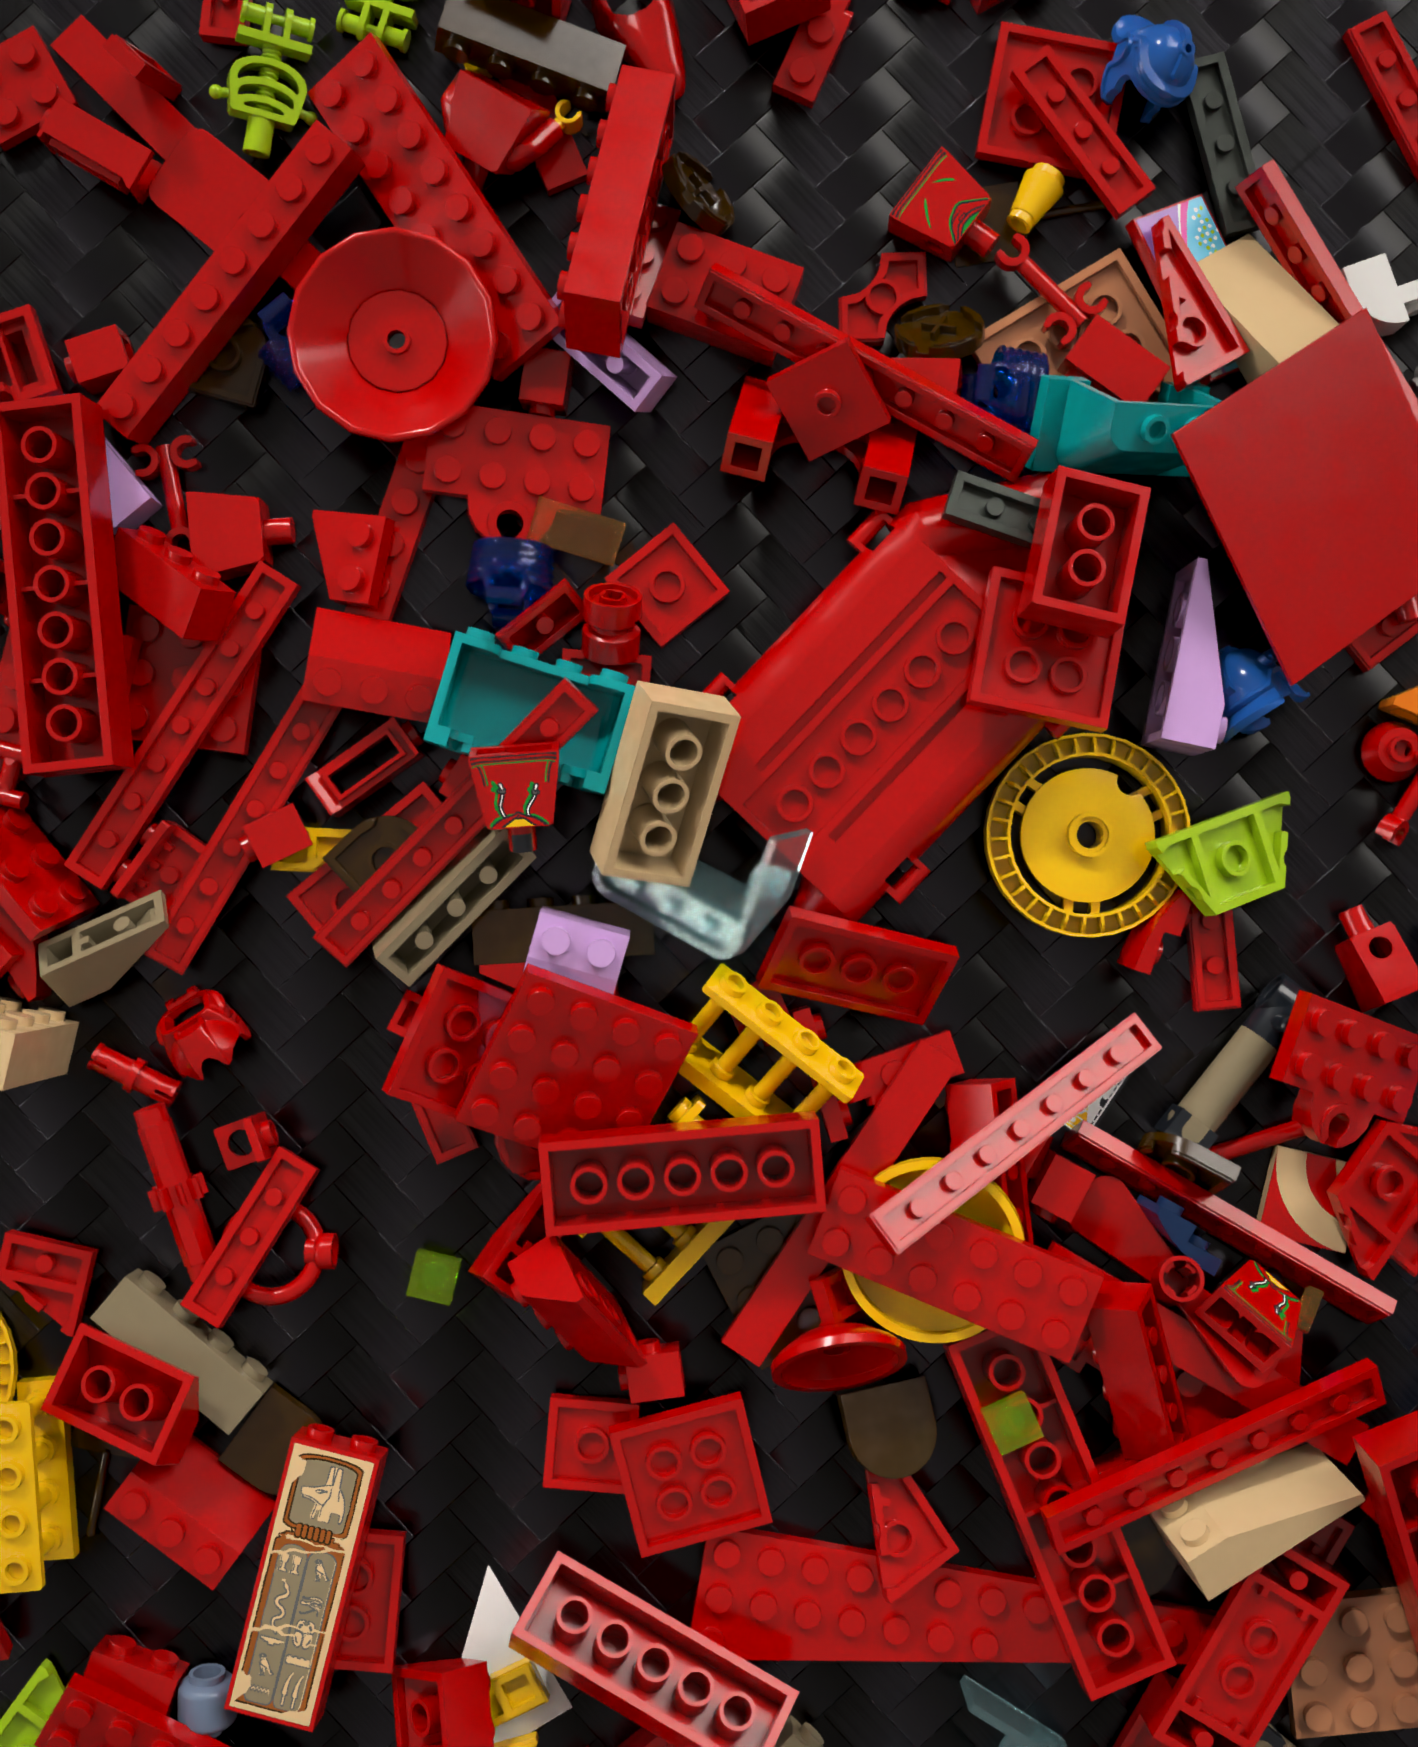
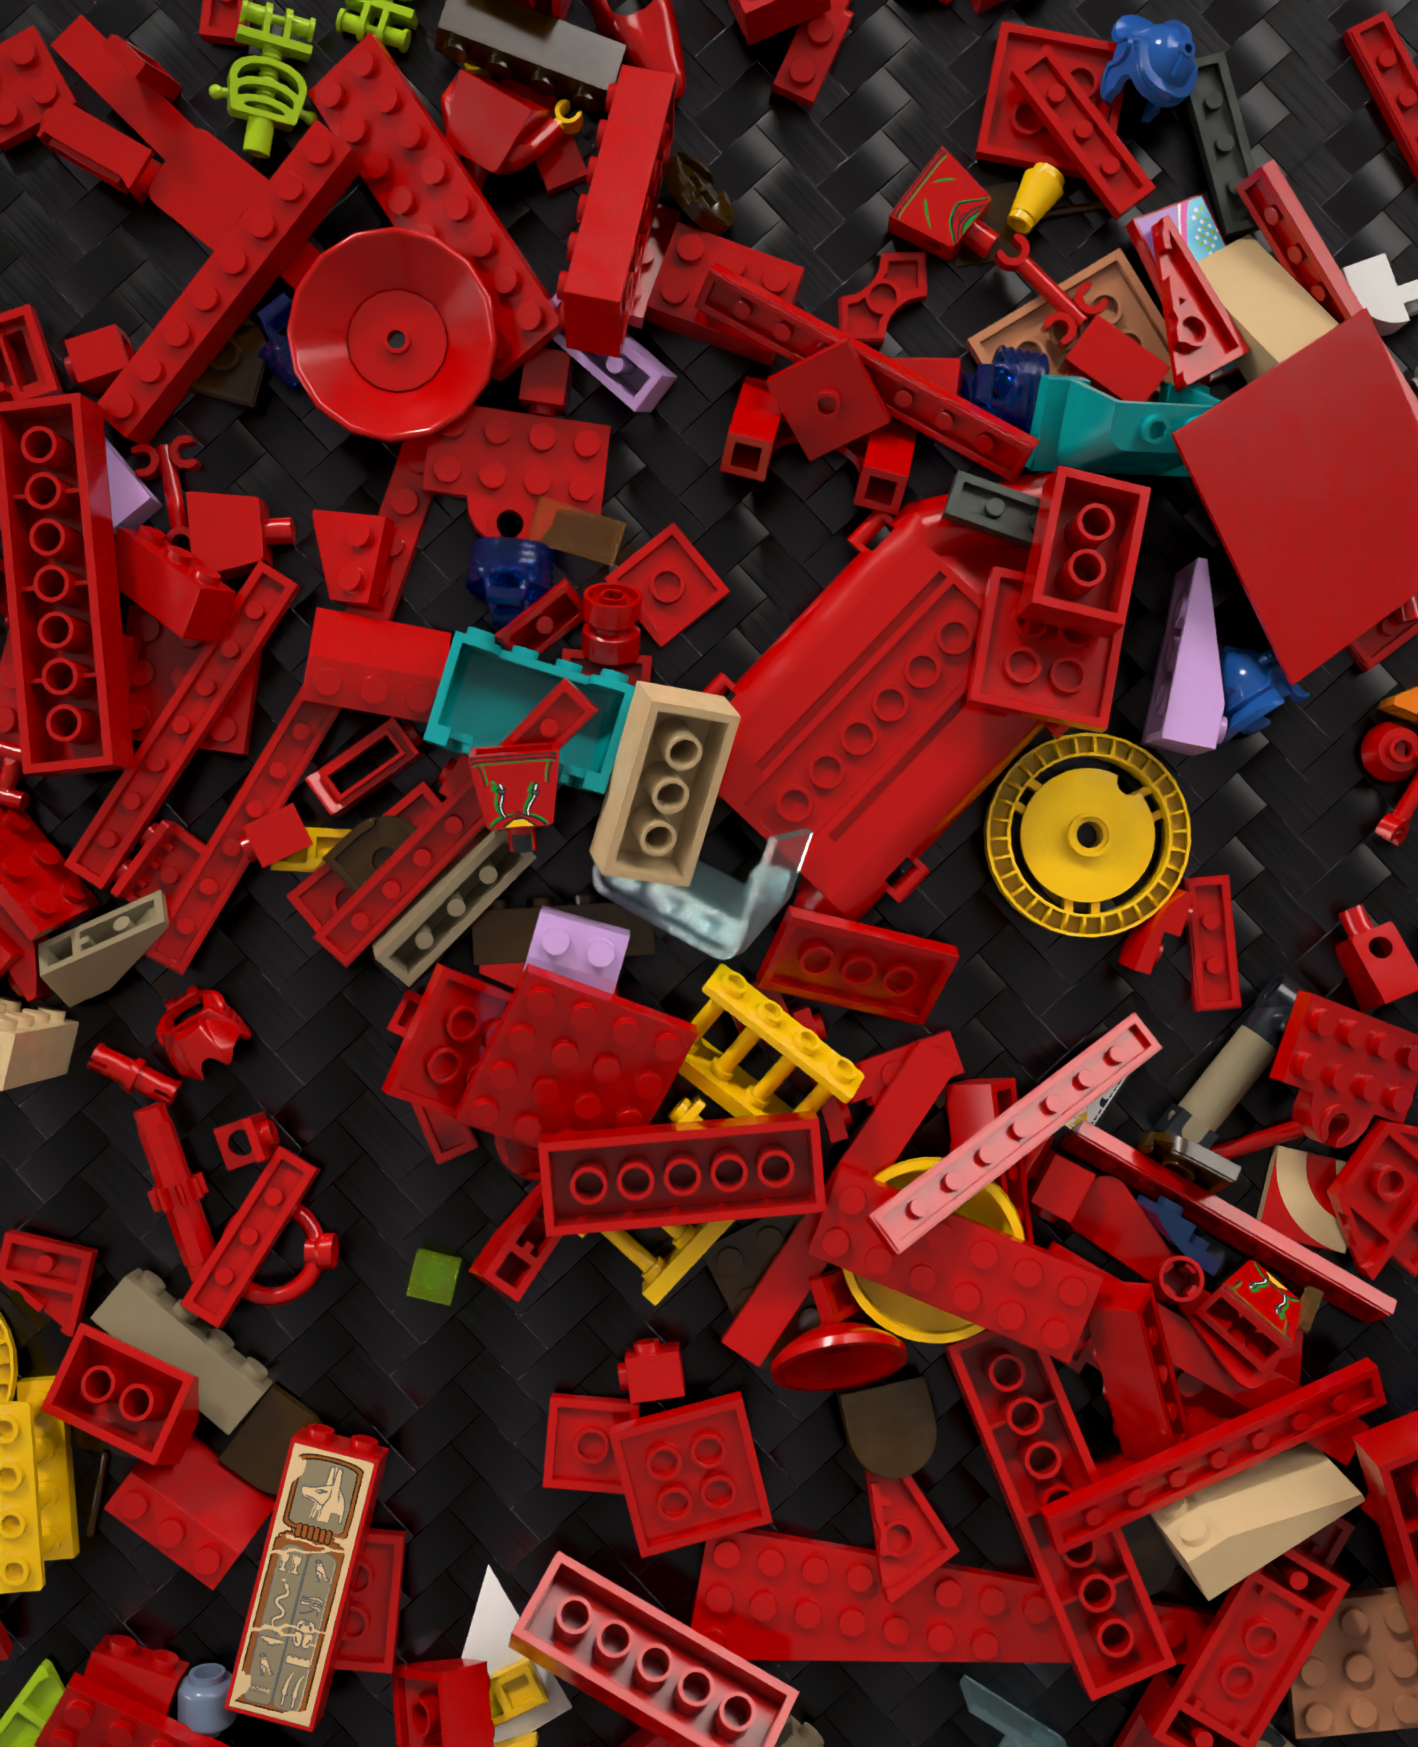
(574, 1304): red slope -> none
(939, 333): dark brown tile -> none
(1011, 1422): clear neon green plate -> none
(1228, 856): lime wing -> none

